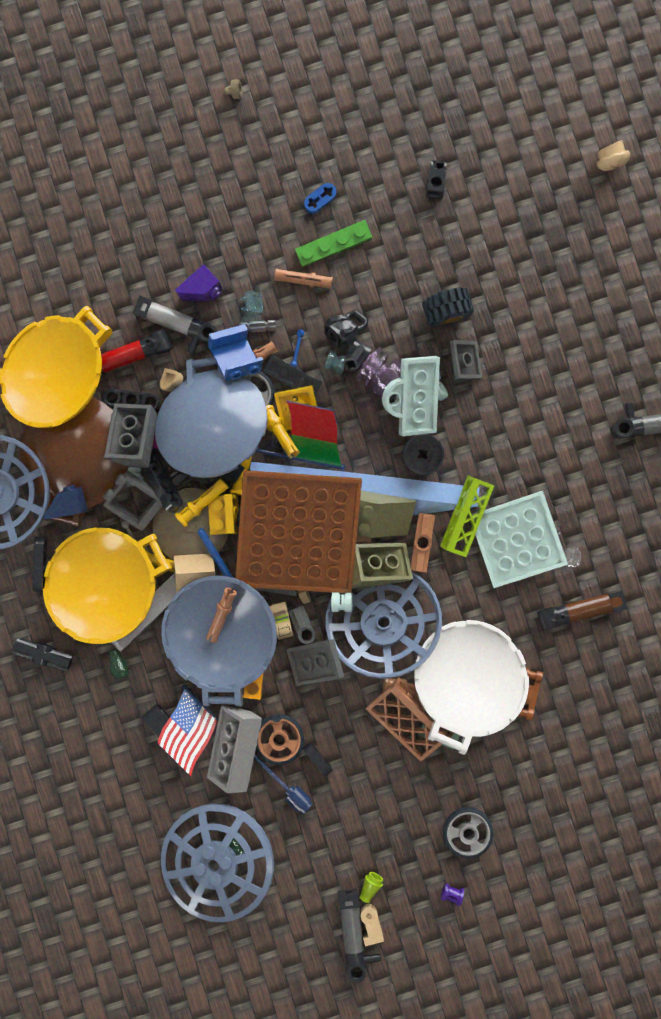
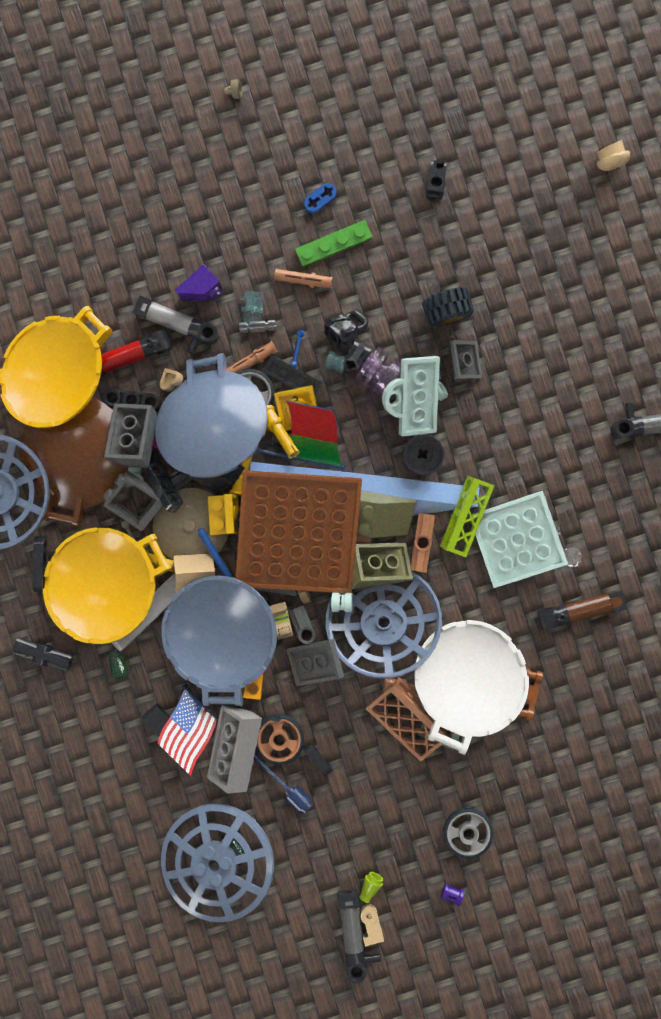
(67, 502): dark blue slope -> none
(194, 508): yellow pin -> none
(223, 609): nougat pin -> none
(234, 353): blue panel -> none

